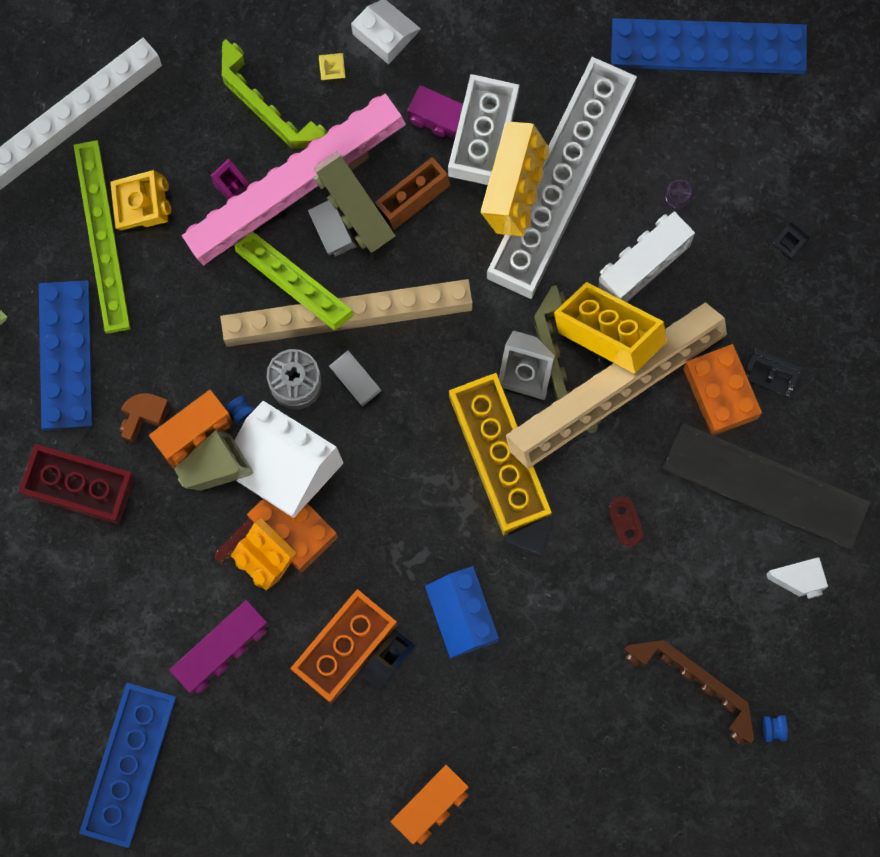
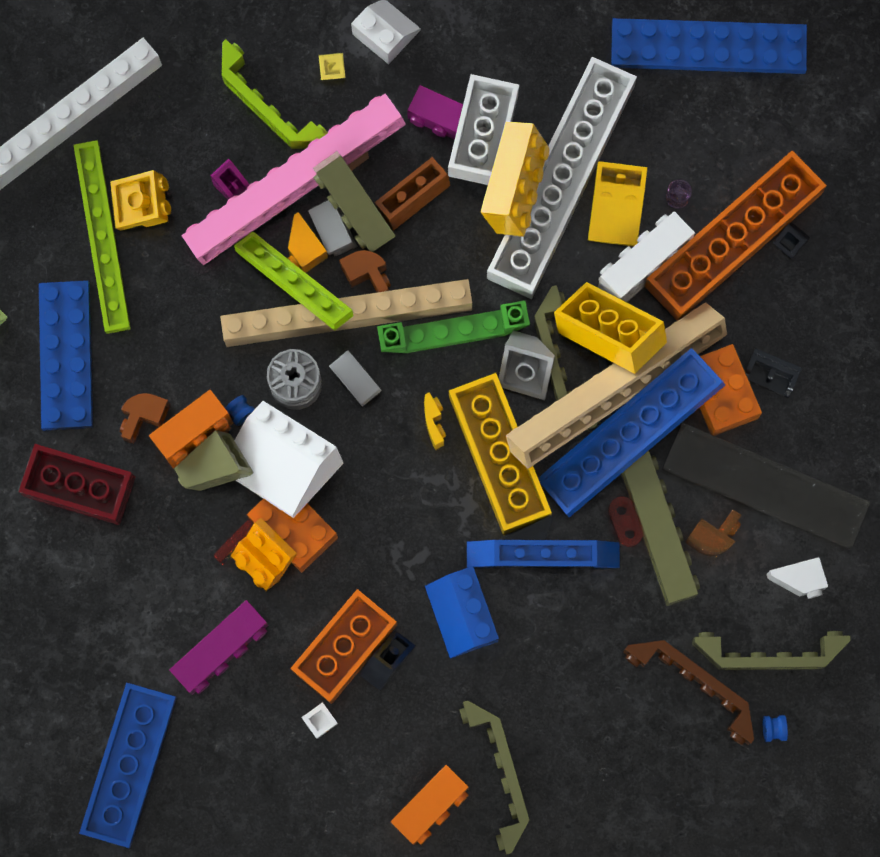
(304, 246): none -> light orange slope
(319, 720): none -> white plate
(364, 266): none -> dark orange brick
(432, 414): none -> yellow slope
(453, 331): none -> bright green slope
(477, 717): none -> olive slope
(543, 553): none -> blue slope
(617, 203): none -> yellow slope
(630, 432): none -> blue plate
(659, 532): none -> olive brick
(710, 540): none -> clear orange brick
(711, 649): none -> olive slope
(735, 235): none -> orange brick

